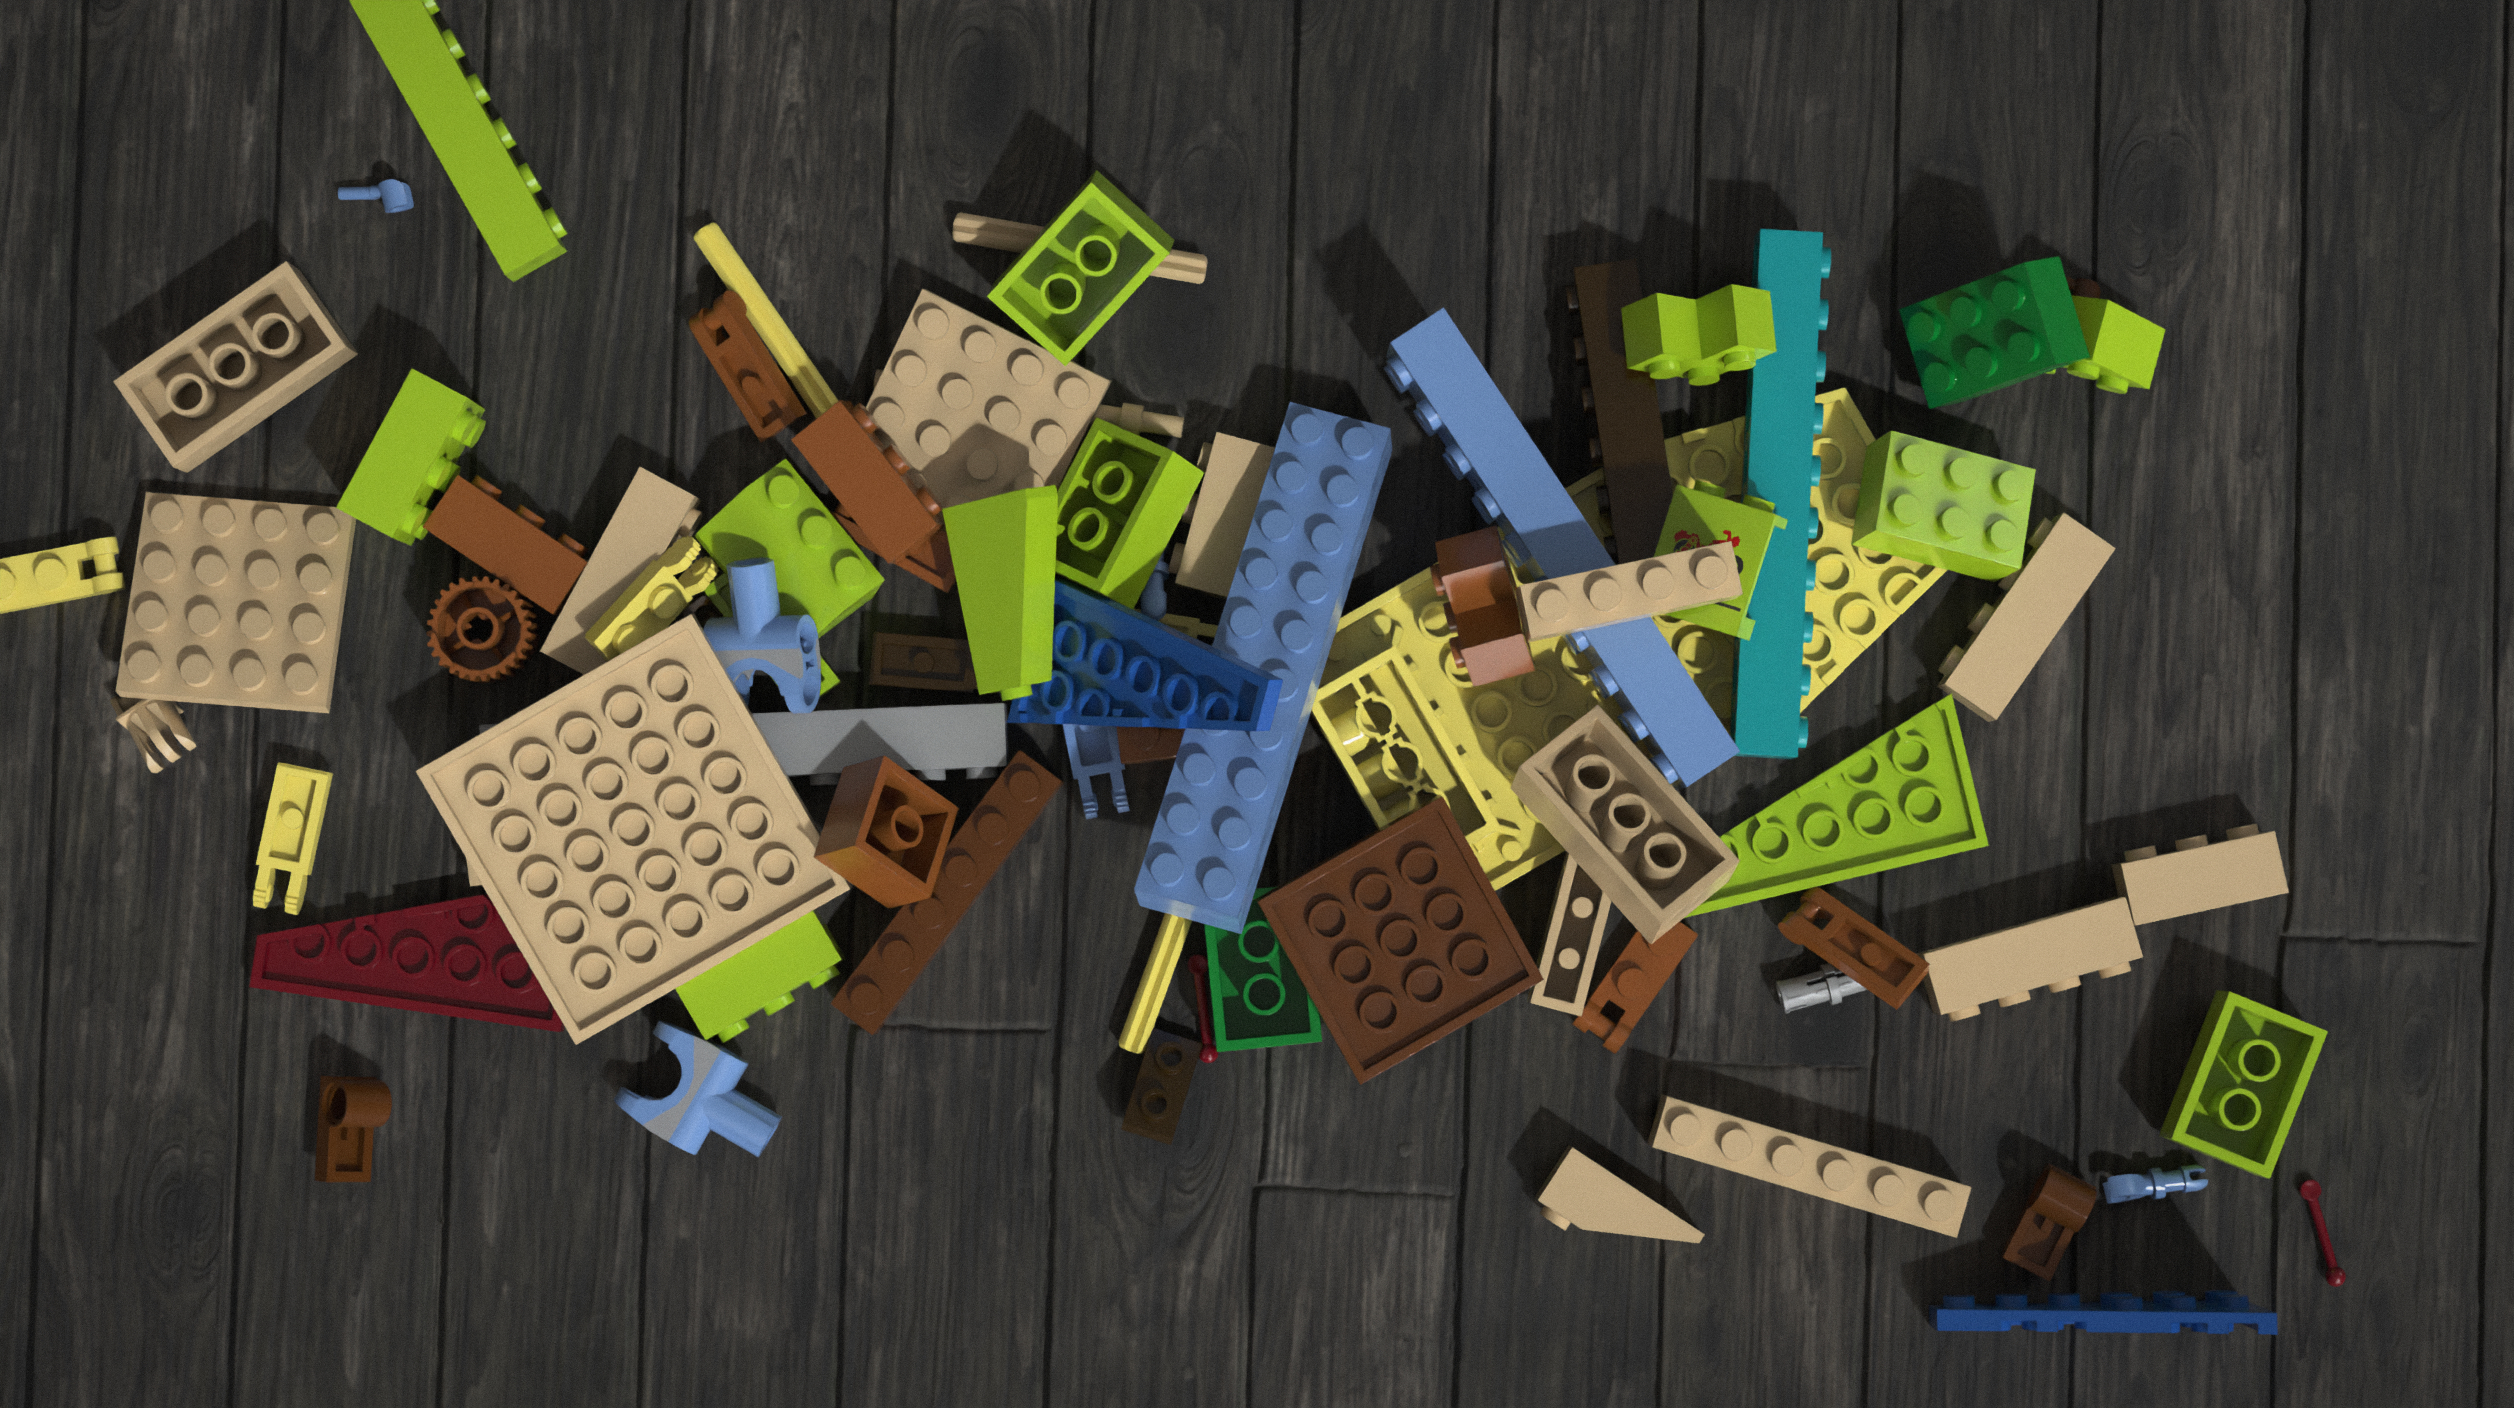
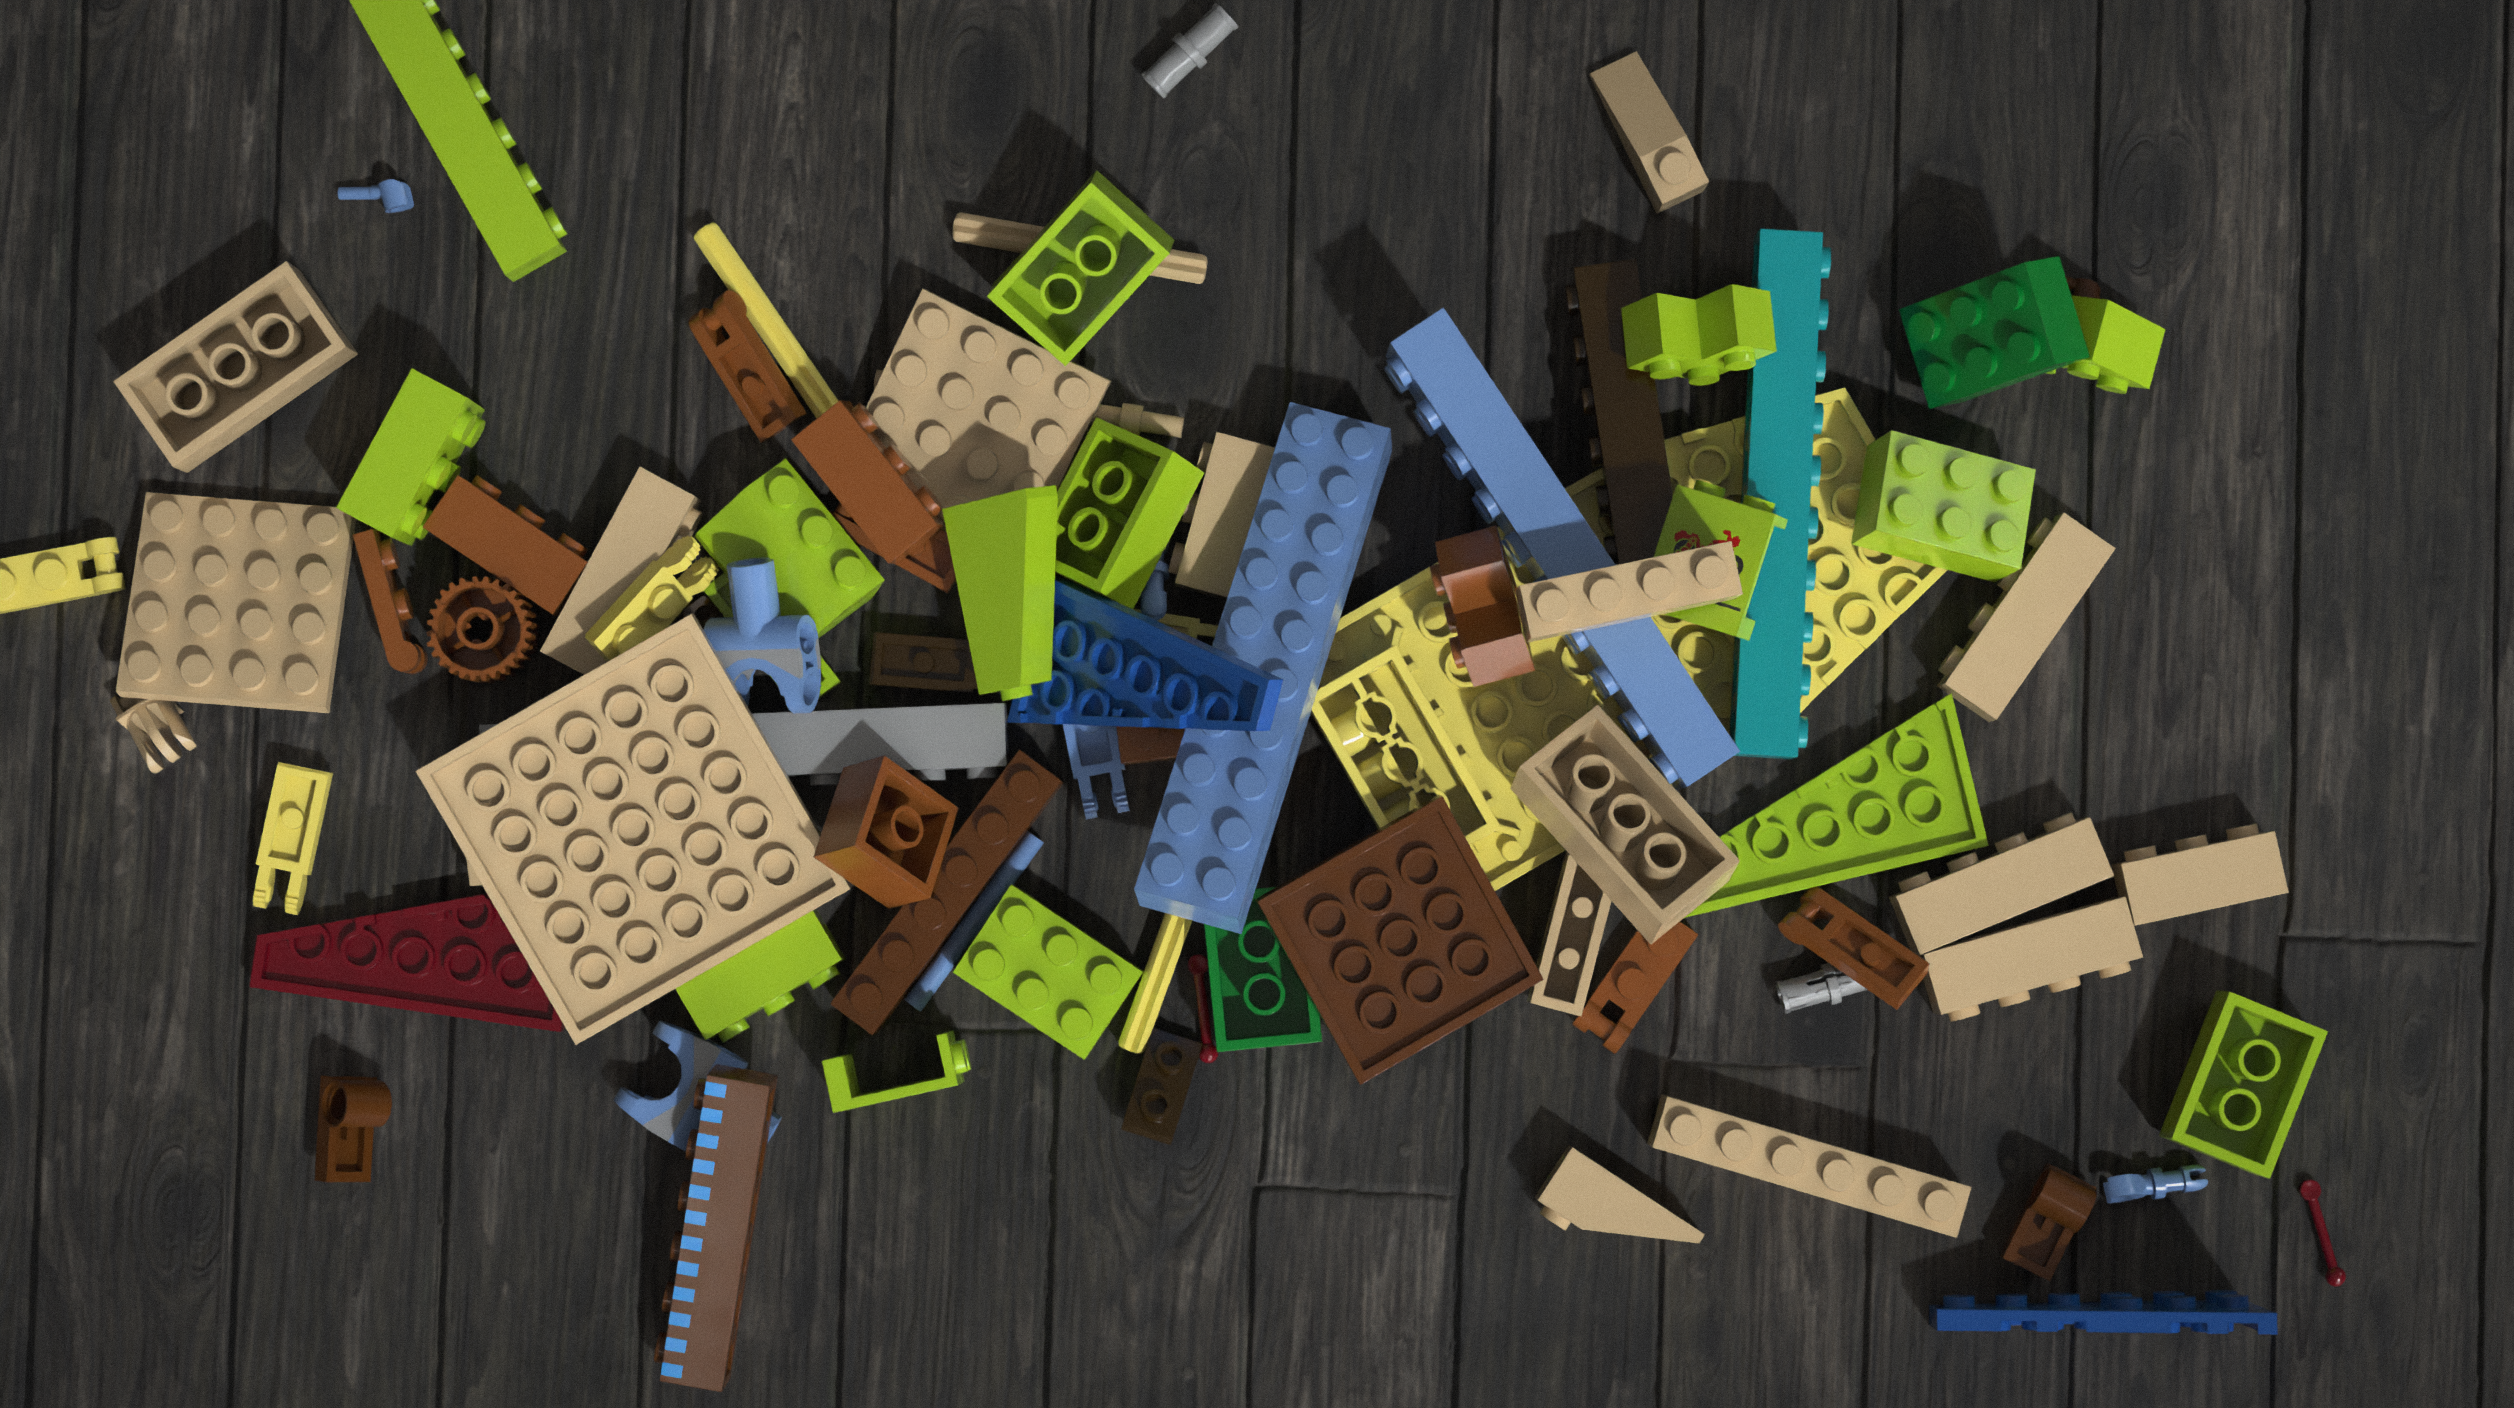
(390, 605): none -> dark orange plate
(716, 1228): none -> reddish brown brick
(844, 1085): none -> lime panel
(973, 921): none -> medium blue bar
(1048, 971): none -> lime brick
(1189, 50): none -> light grey pin
(1649, 132): none -> tan slope
(2000, 885): none -> tan brick

